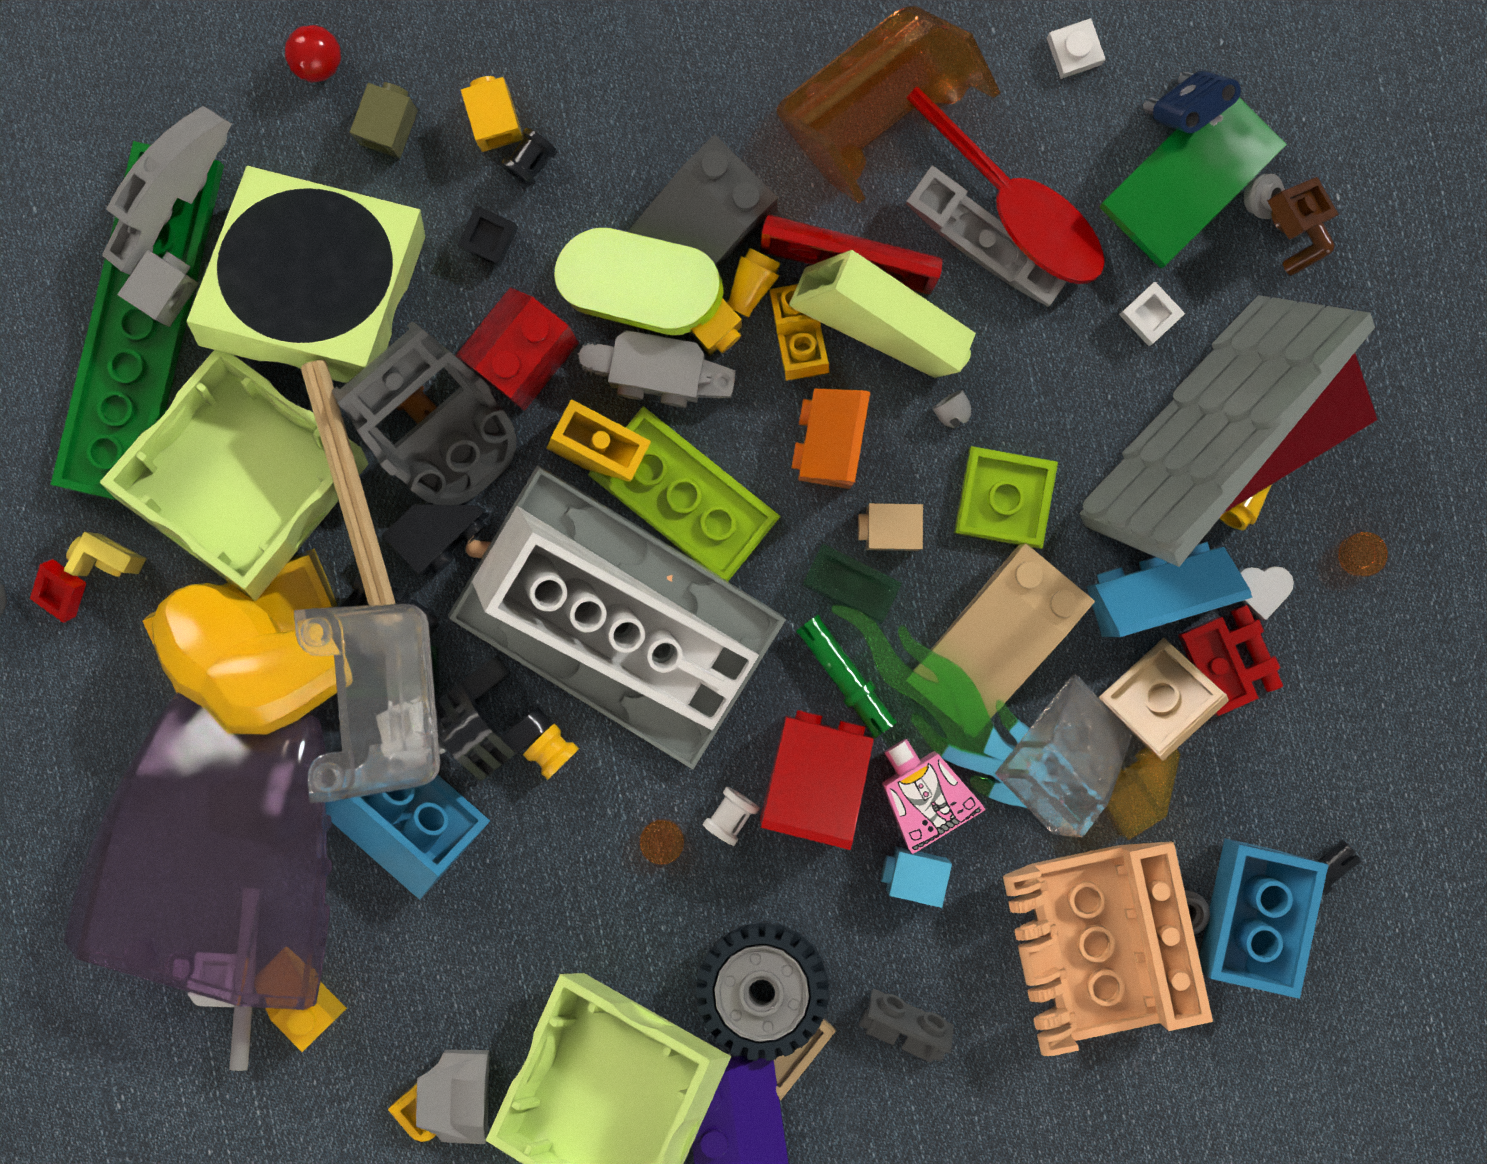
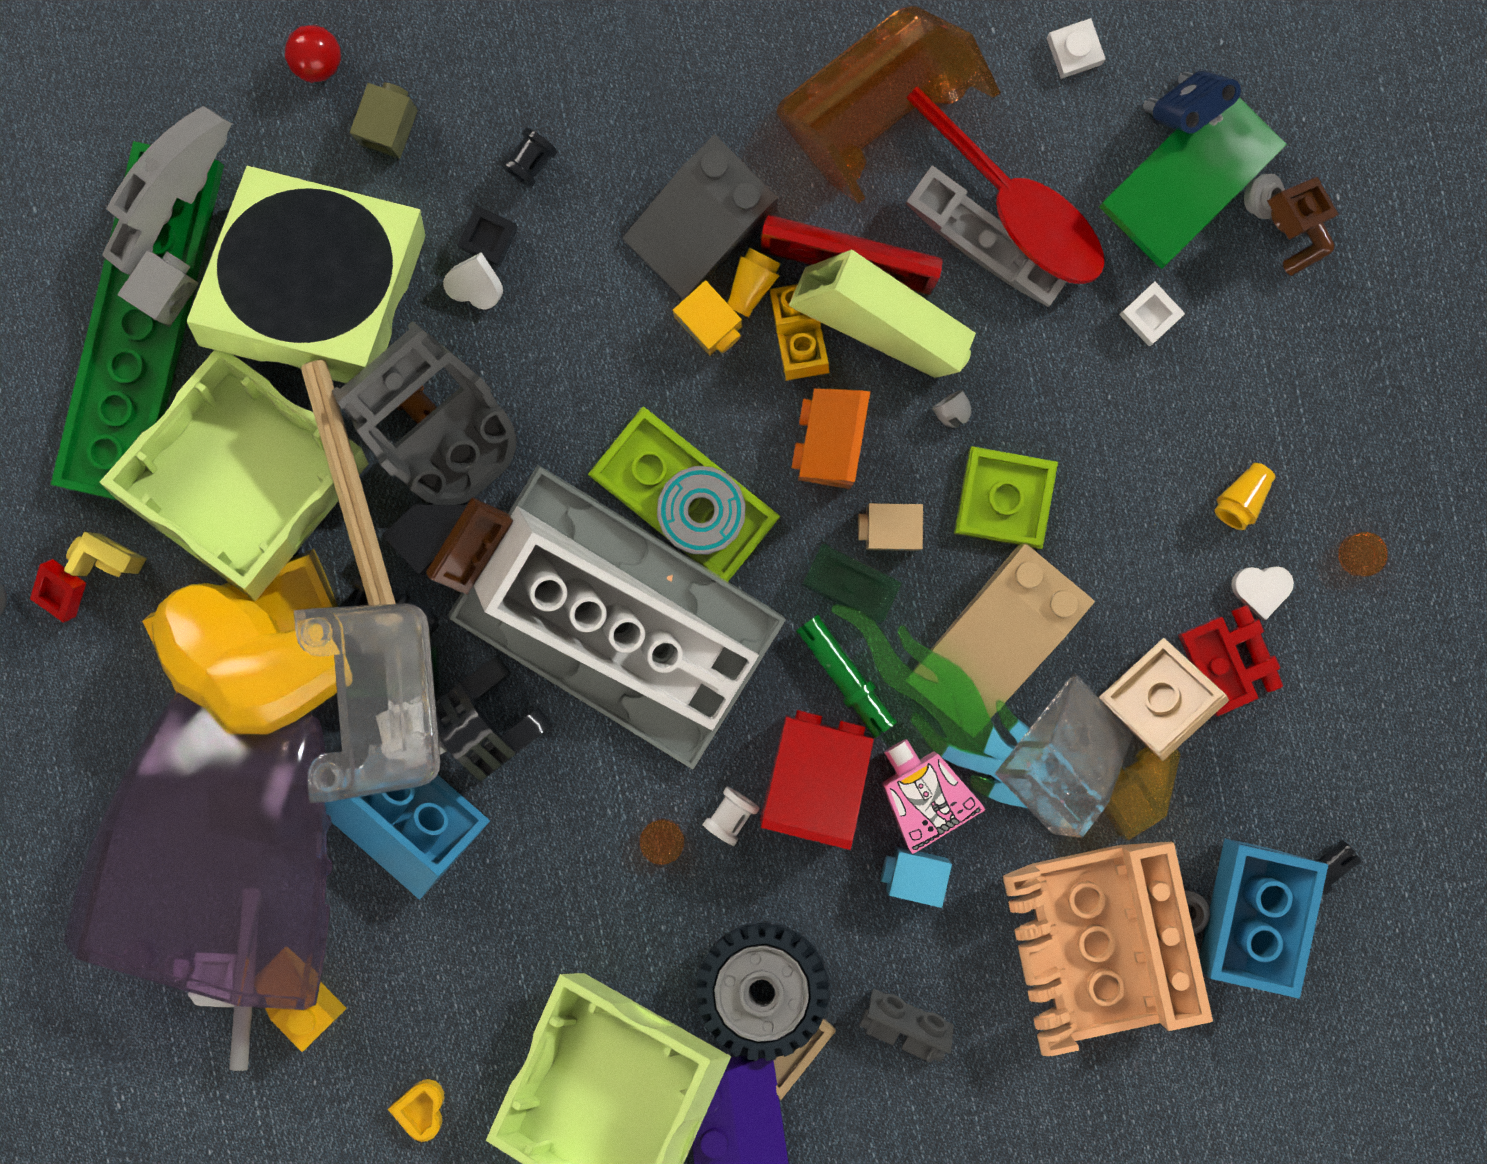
(455, 1097): light grey slope -> none
(469, 546): none -> reddish brown plate
(474, 282): none -> white tile
(491, 113): yellow brick -> none
(518, 347): red slope -> none
(550, 751): yellow wheel -> none
(597, 443): yellow slope -> none
(638, 280): tile -> none
(659, 368): light grey hinge -> none
(695, 484): none -> light grey tile
(1165, 591): dark azure slope -> none
(1245, 417): light grey piece -> none

